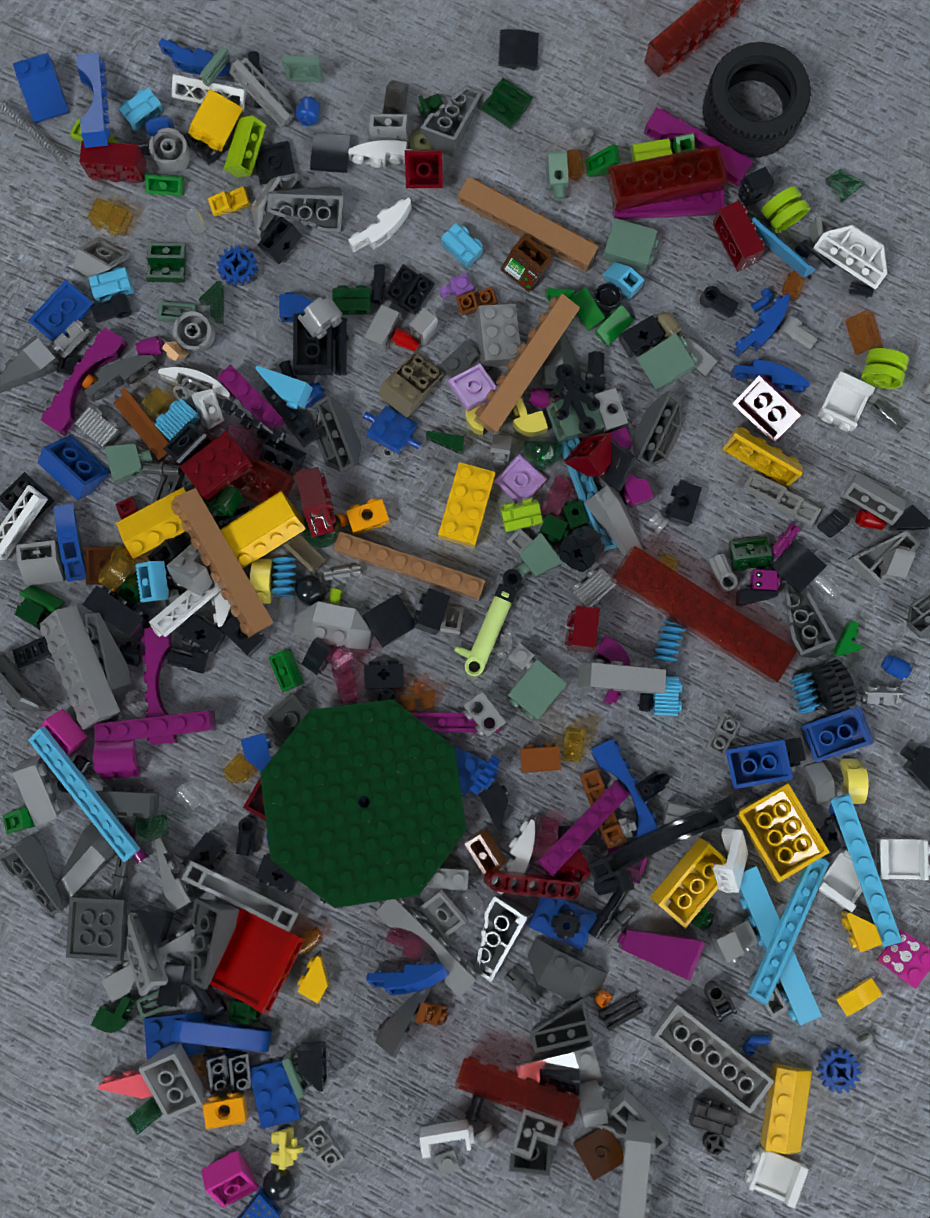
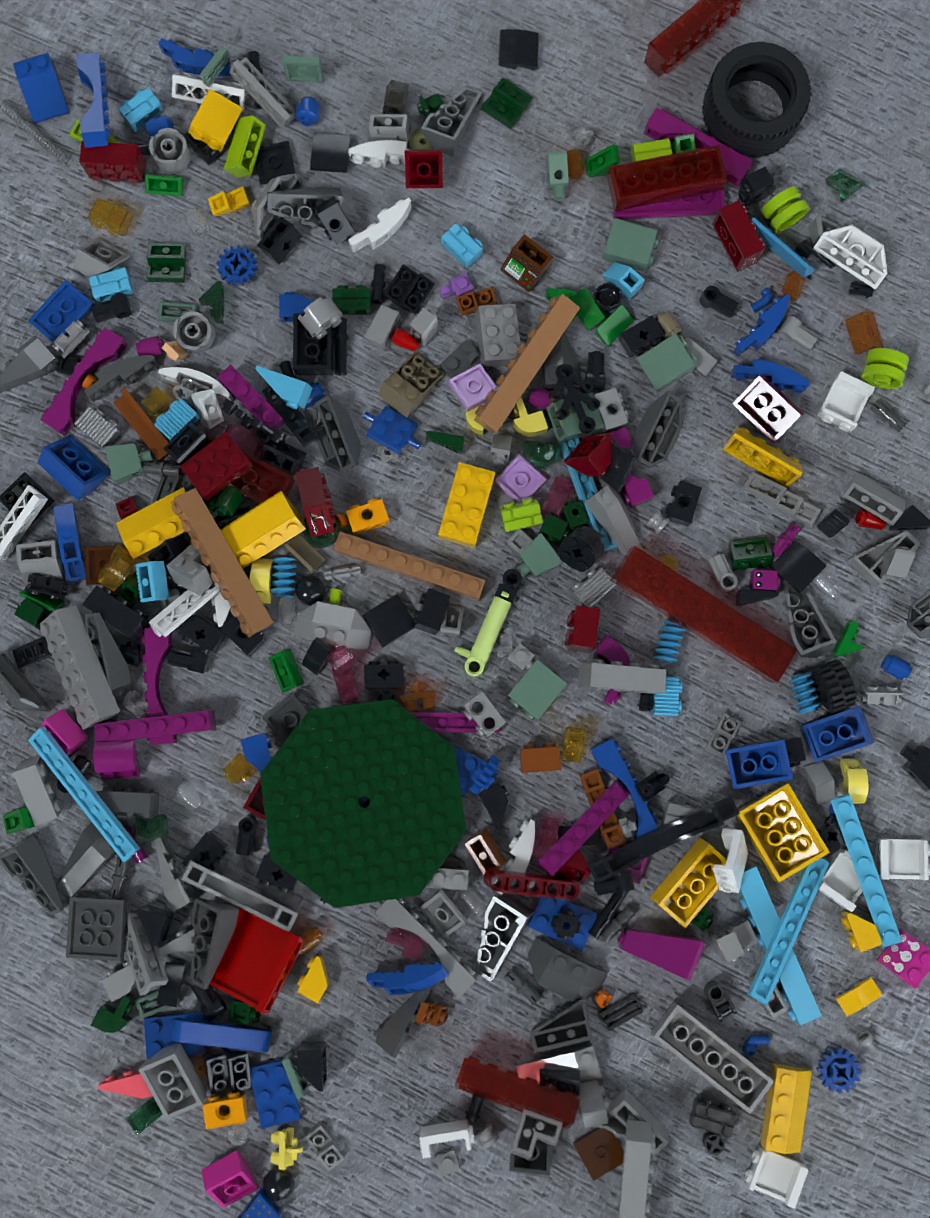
(54, 589): none -> black hinge
(332, 210): none -> black brick
(522, 220): medium nougat brick -> none

